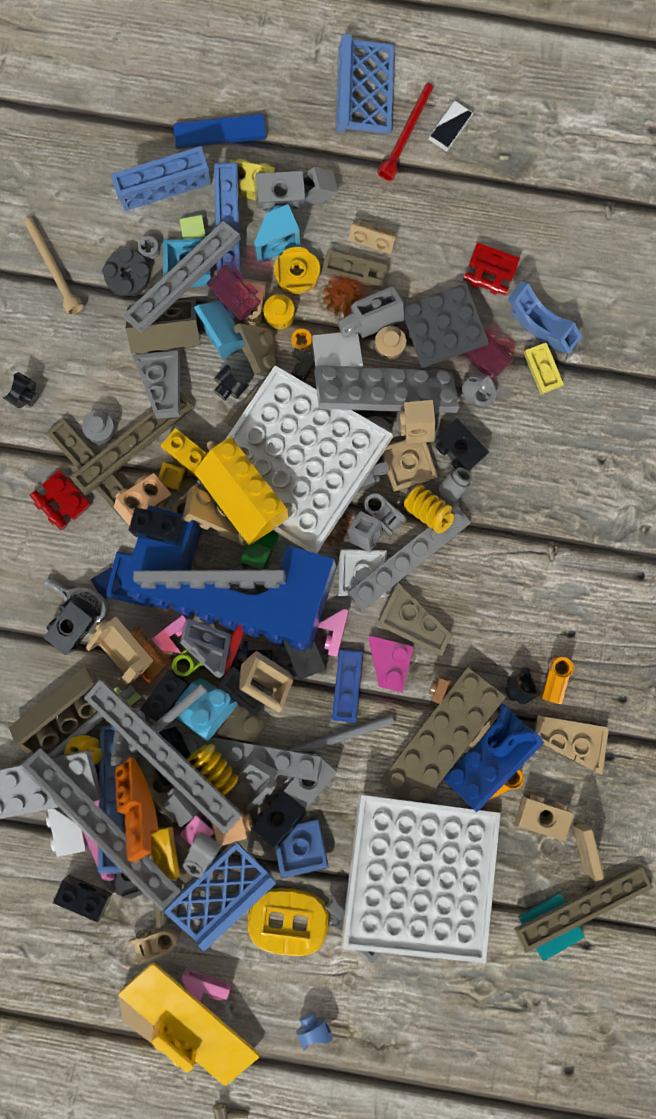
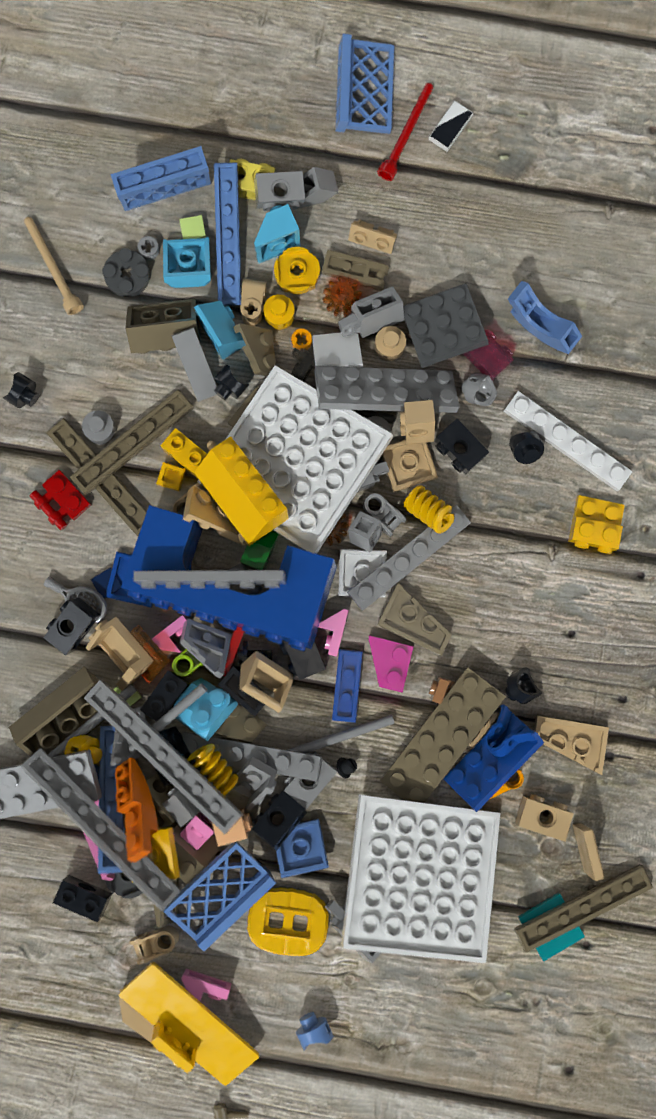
(66, 834): white slope -> none
(139, 497): light nougat brick -> none
(158, 526): black brick -> none
(162, 381): light grey wing -> none
(182, 277): light grey plate -> none
(195, 363): none -> light grey tile
(201, 855): light grey piece -> none
(219, 131): blue tile -> none
(233, 292): clear pink brick -> none
(346, 767): none -> black piece
(455, 484): light grey brick -> none
(492, 262): red plate -> none
(526, 447): none -> black piece
(543, 368): light yellow plate -> none
(557, 683): light orange piece -> none
(568, 441): none -> white plate
(596, 524): none -> yellow plate

